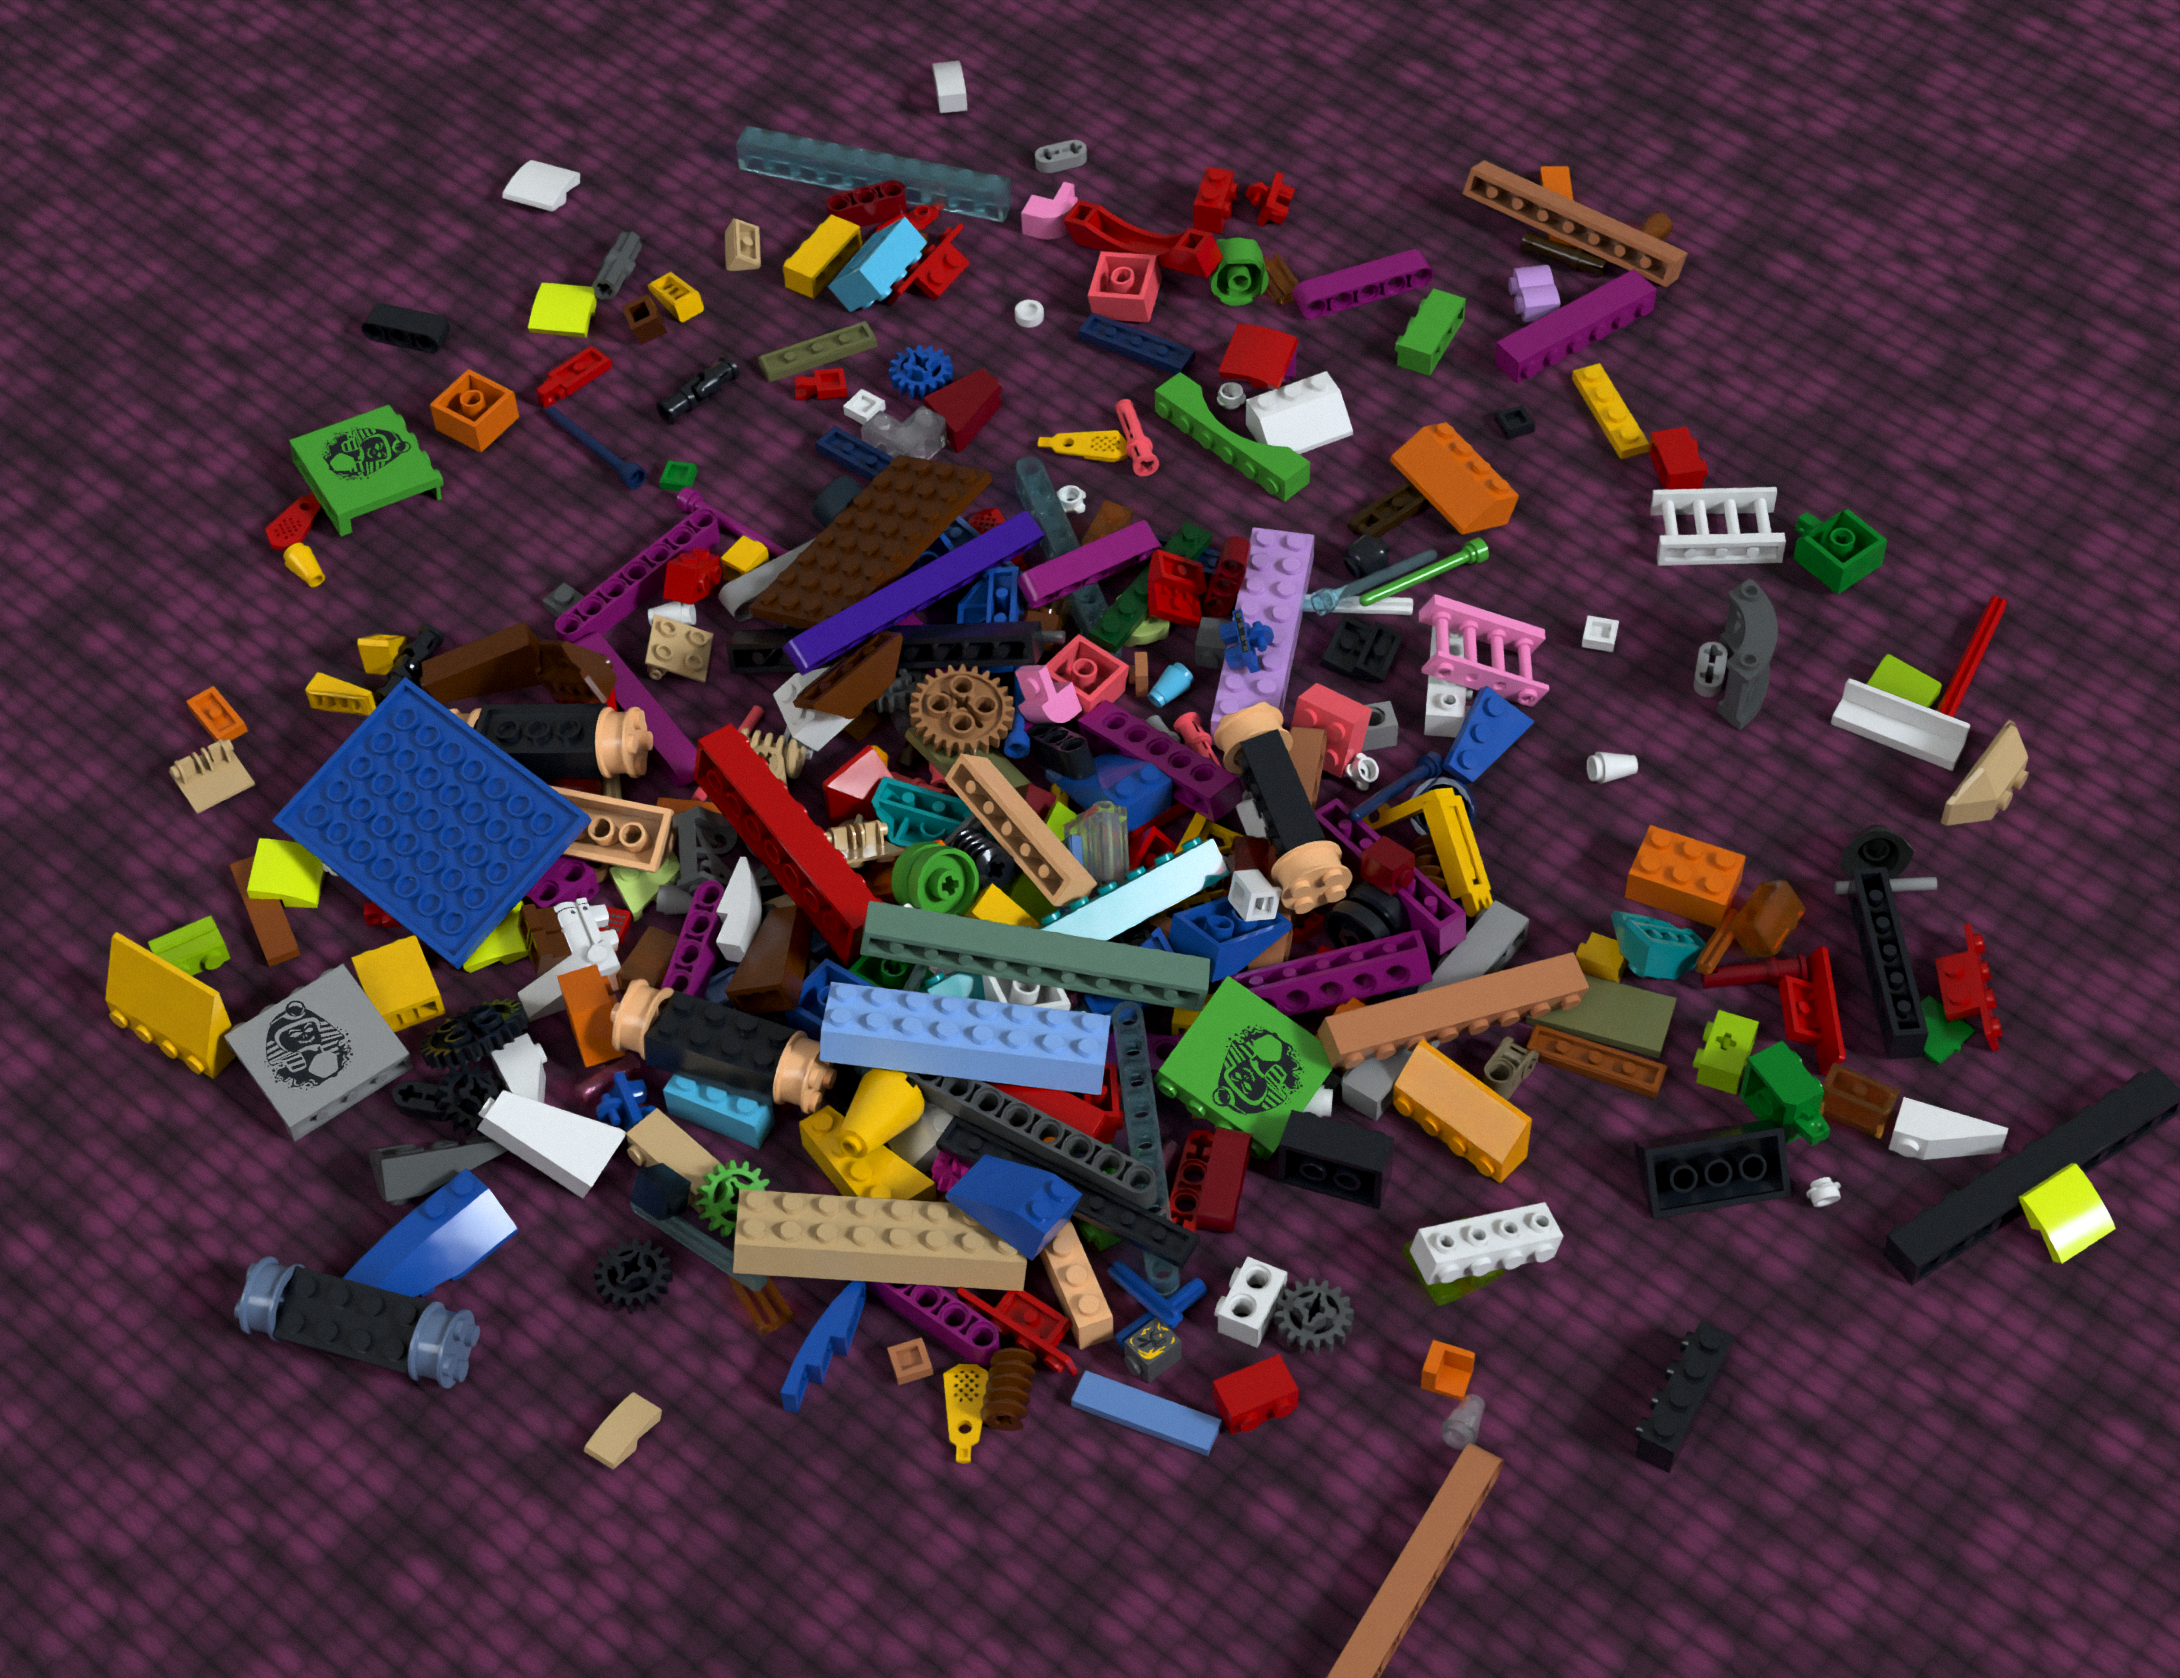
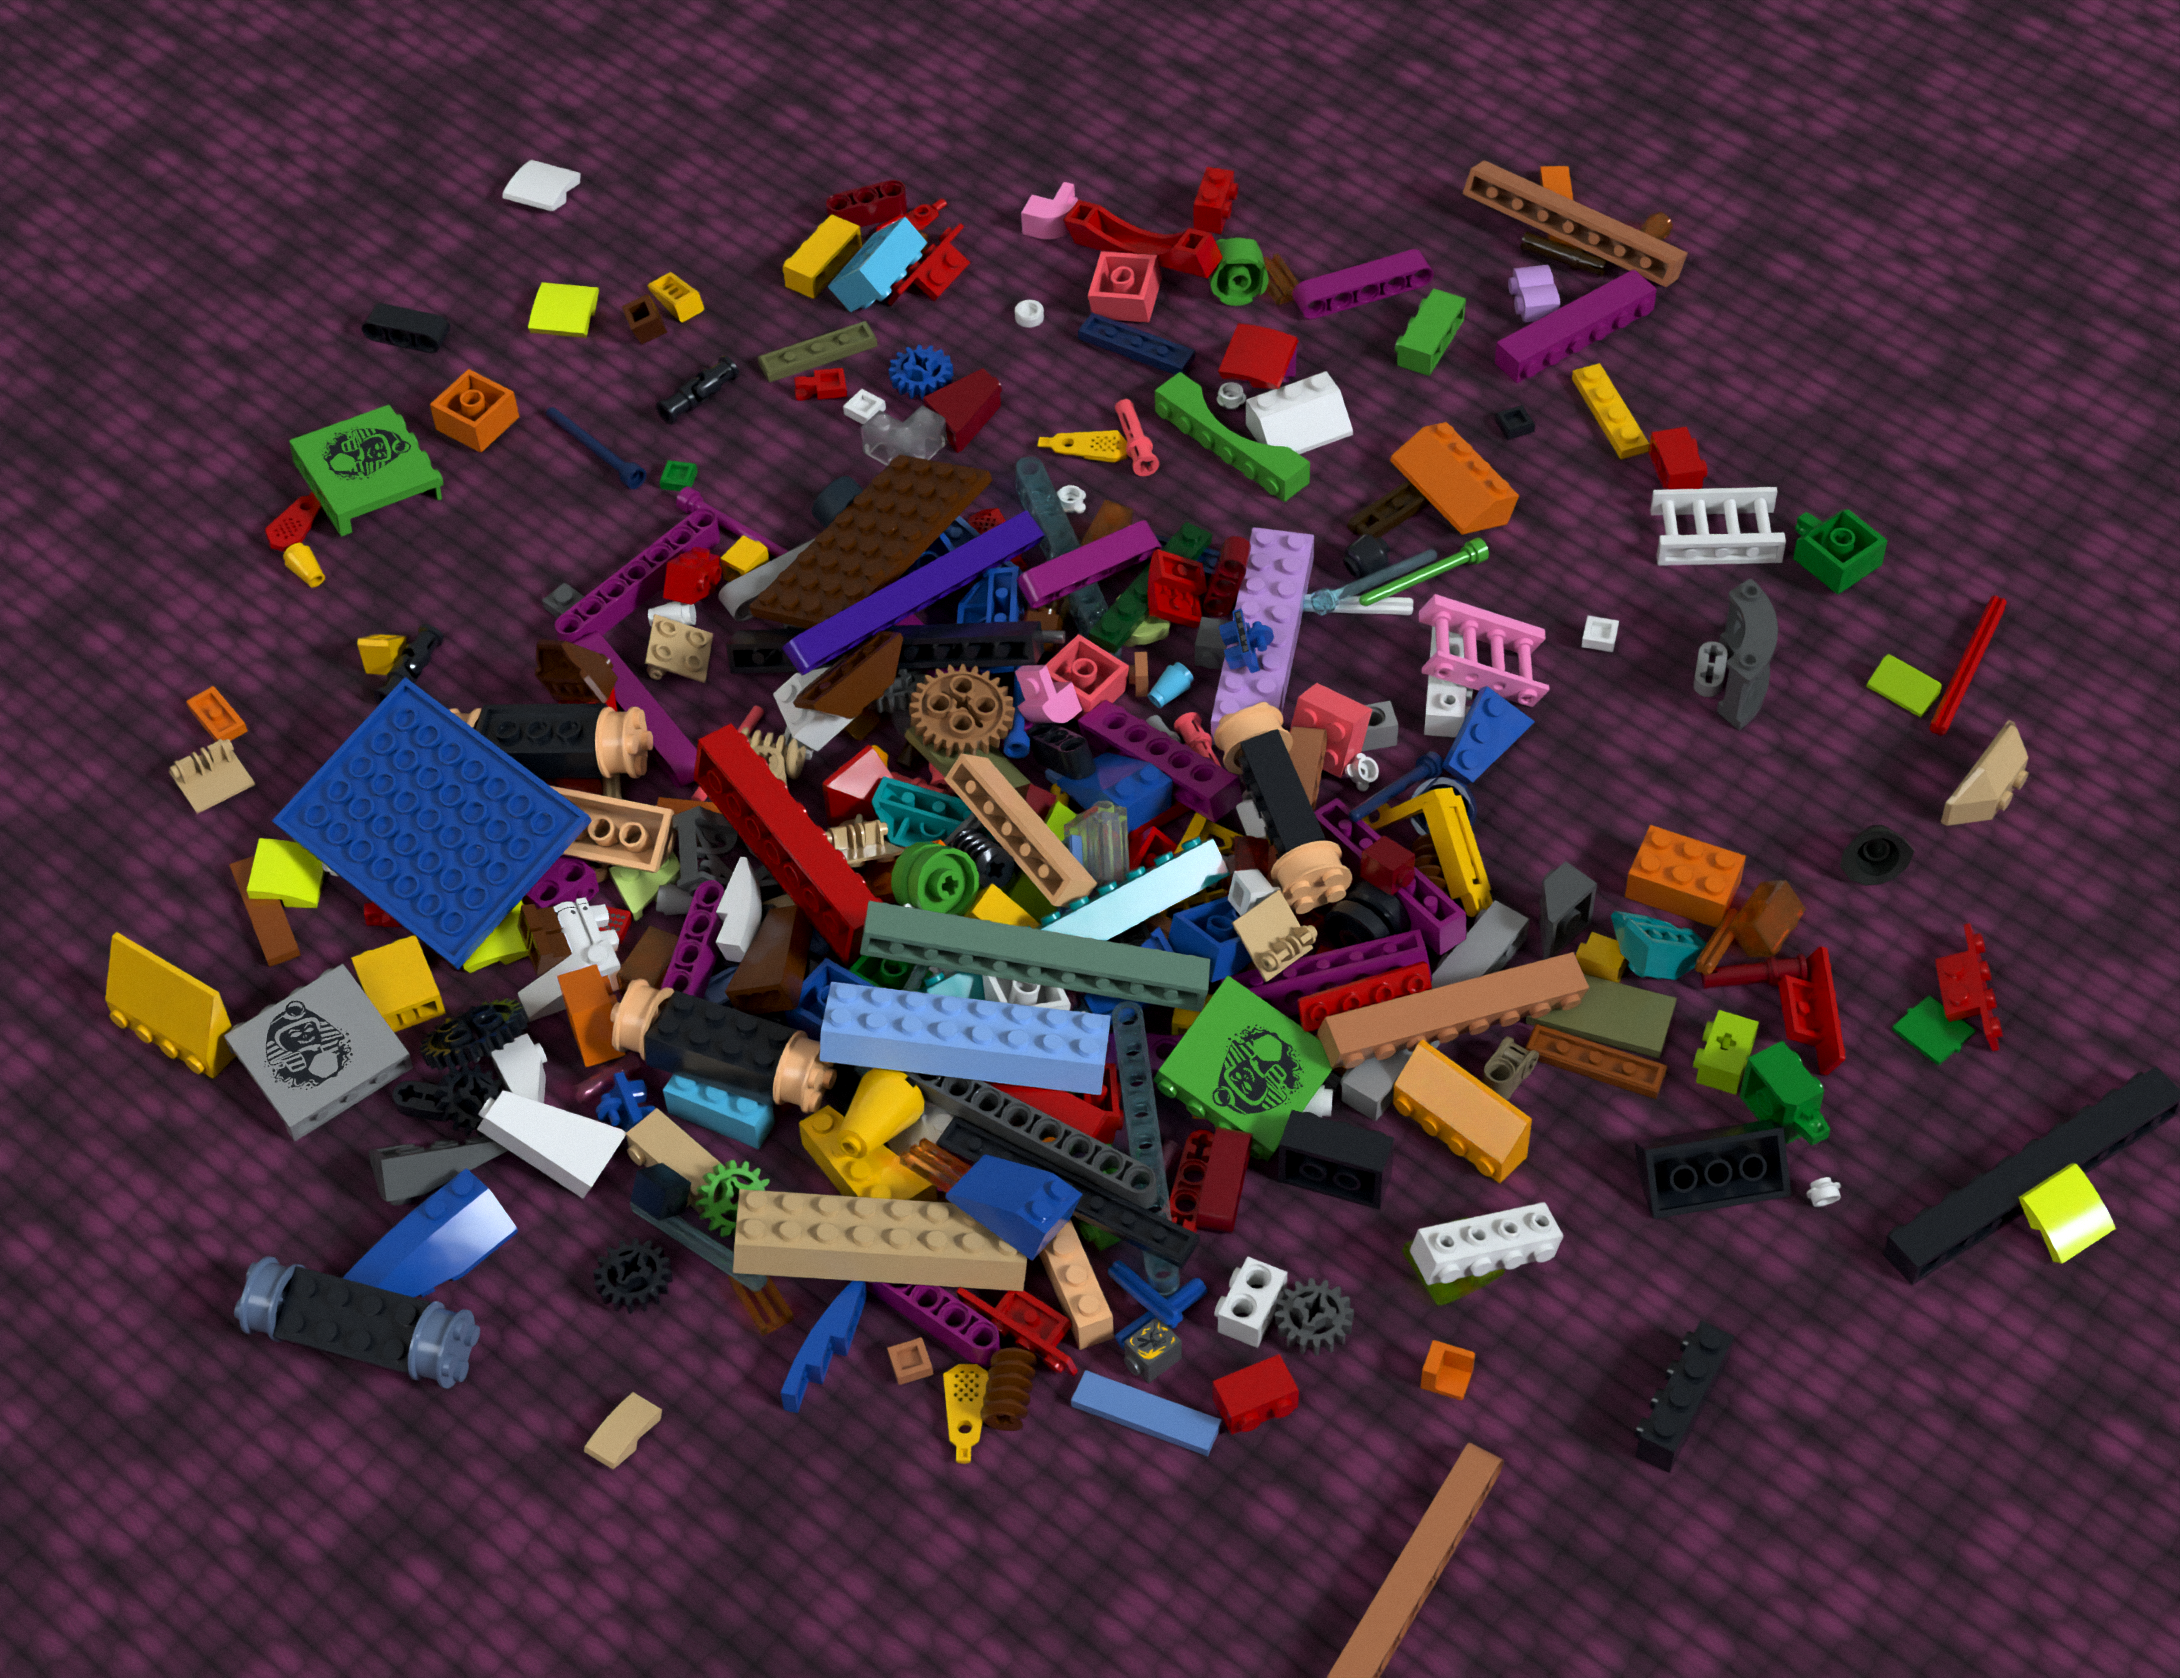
(192, 947): lime brick -> none
(338, 696): yellow slope -> none
(483, 666): reddish brown slope -> none
(572, 375): red hinge -> none
(616, 265): dark grey piece -> none
(742, 246): tan slope -> none
(853, 453): dark blue plate -> none
(854, 167): clear light blue brick -> none
(941, 1161): none -> clear orange tile
(950, 86): white slope -> none
(1060, 156): light grey beam -> none
(1268, 197): red hips -> none
(1274, 935): none -> tan hinge
(1361, 650): black slope -> none
(1363, 993): none -> red bracket
(1464, 1422): clear cone -> none
(1564, 908): none -> dark grey slope
(1610, 766): white cone -> none
(1858, 1100): clear orange brick -> none
(1887, 963): black brick -> none
(1897, 885): light grey bar -> none
(1901, 724): white panel -> none
(1938, 1133): white slope -> none

